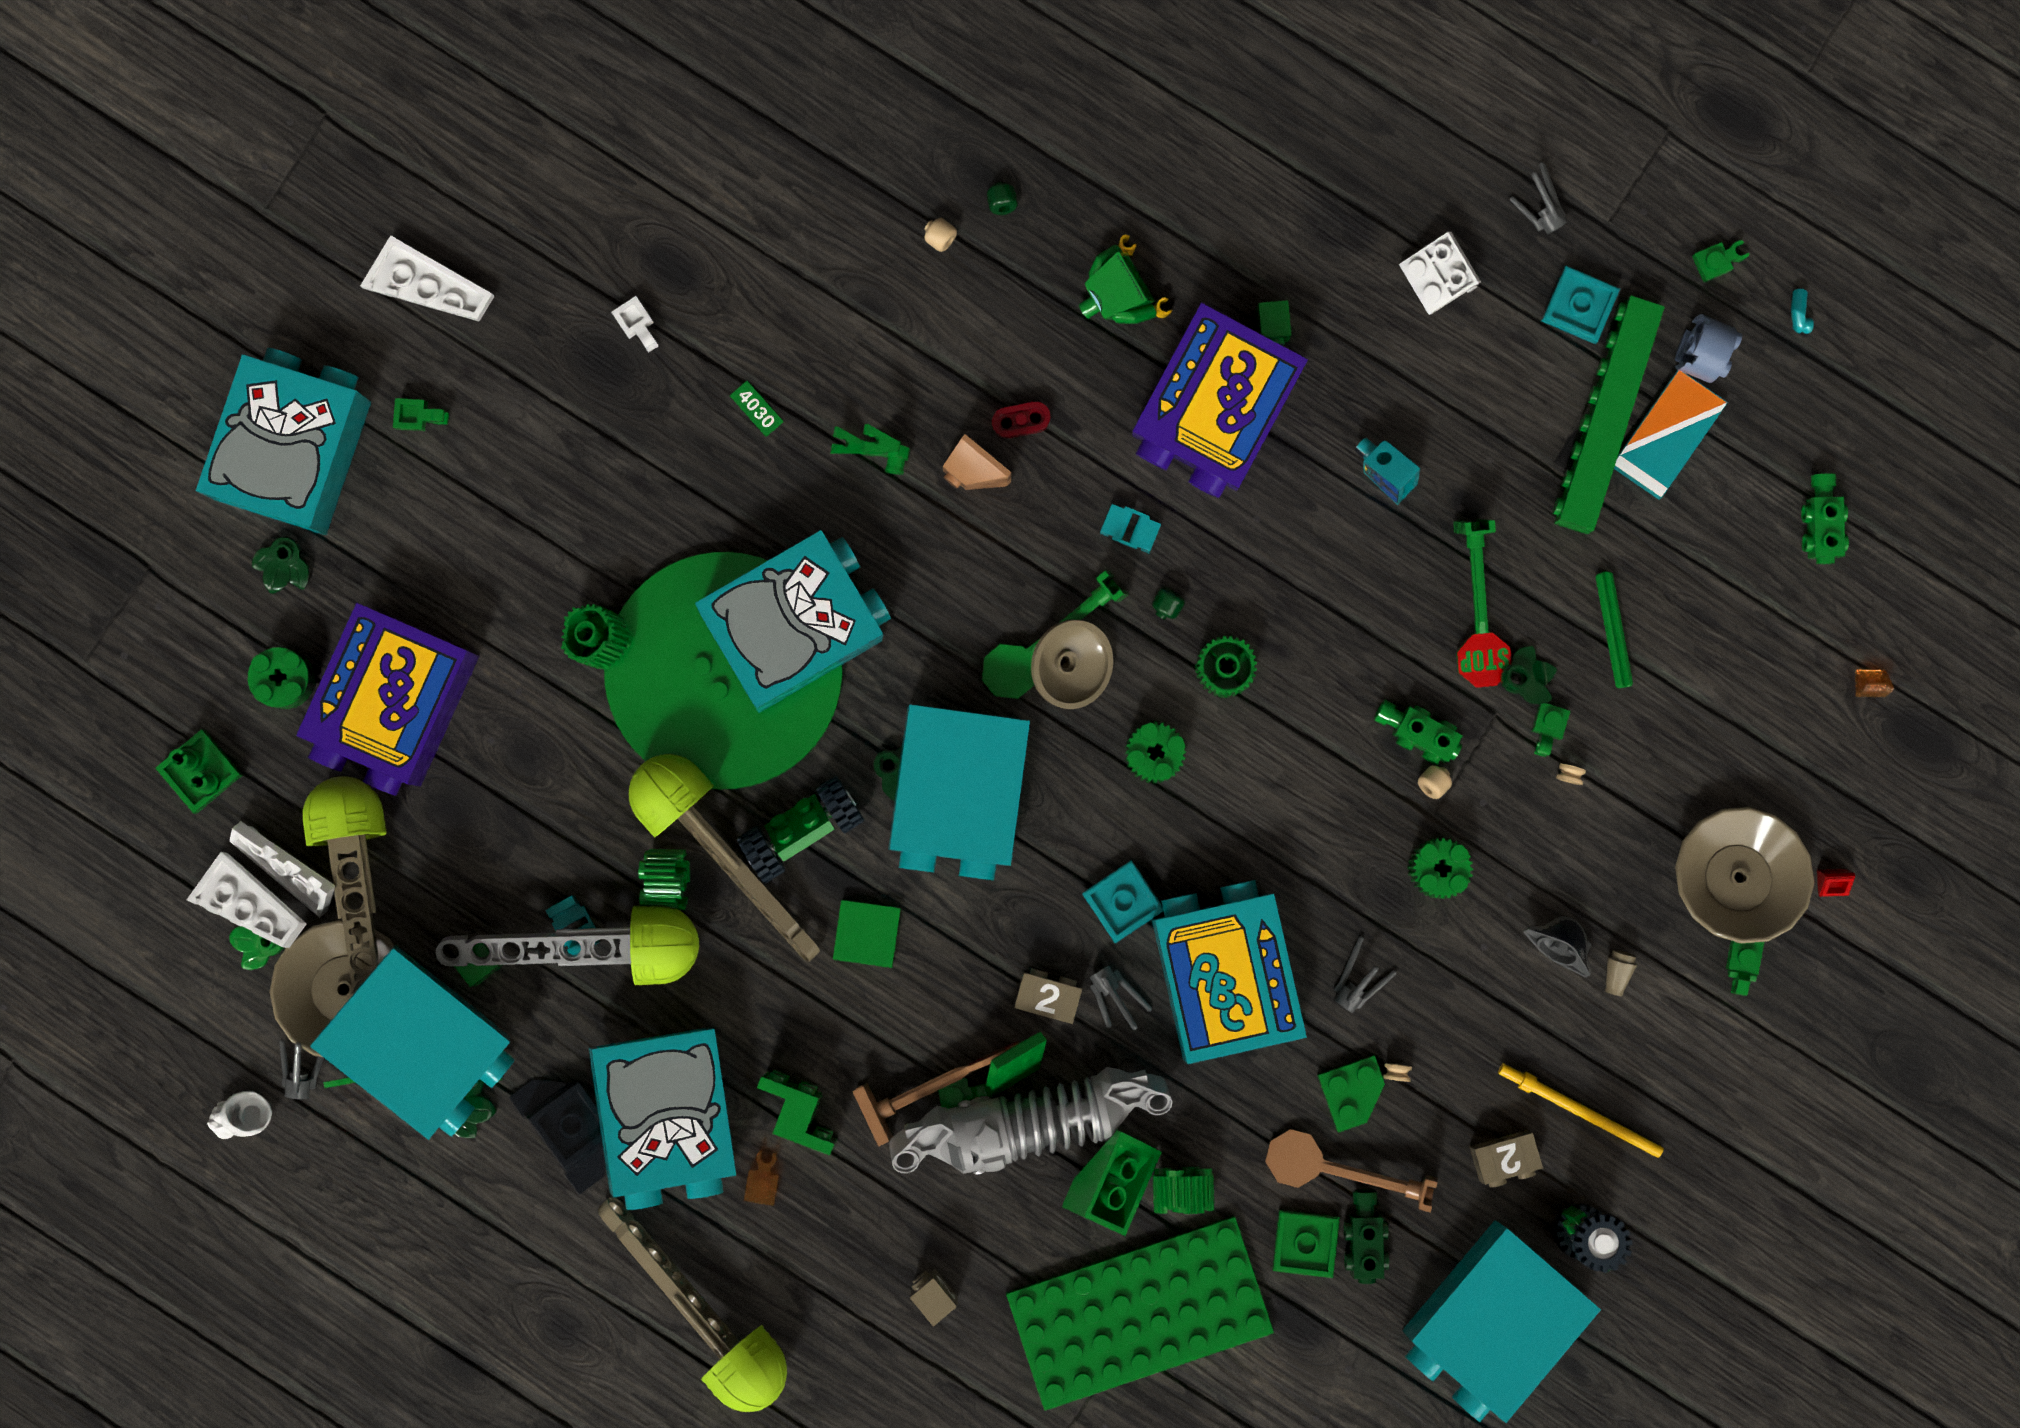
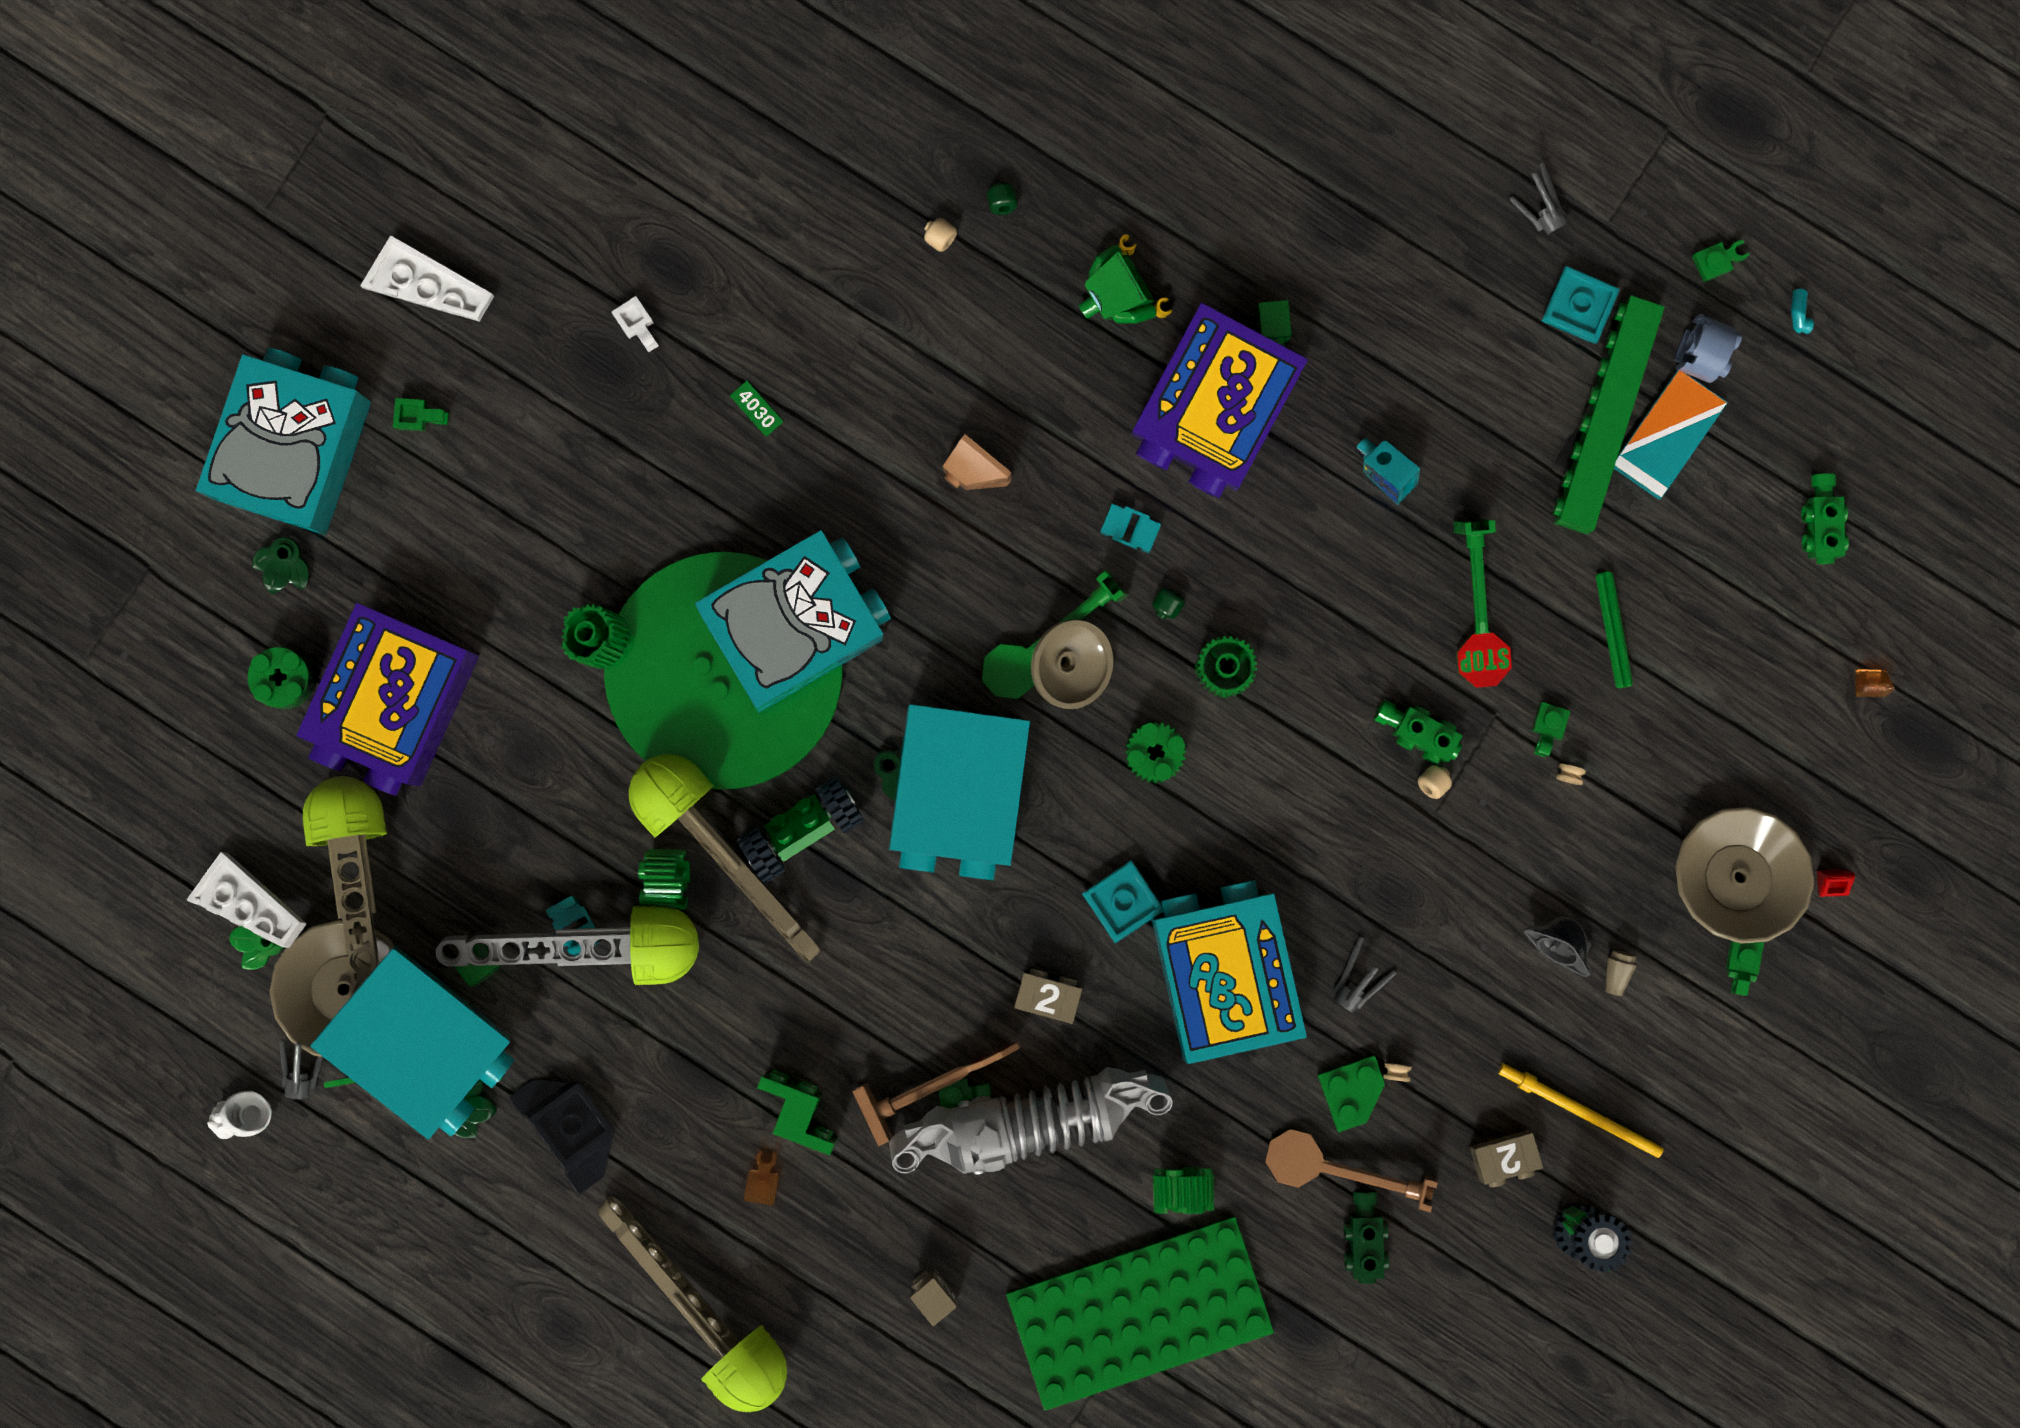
(198, 771): green plate -> none
(289, 872): white wing -> none
(662, 1116): brick -> none
(866, 933): green tile -> none
(884, 446): green piece -> none
(1015, 1064): green tile -> none
(1020, 419): dark red plate -> none
(1106, 982): dark grey plant -> none
(1113, 1182): green slope -> none
(1305, 1243): green tile -> none
(1440, 273): white plate -> none
(1457, 865): green brick -> none
(1497, 1324): teal brick -> none
(1531, 674): dark green plate -> none

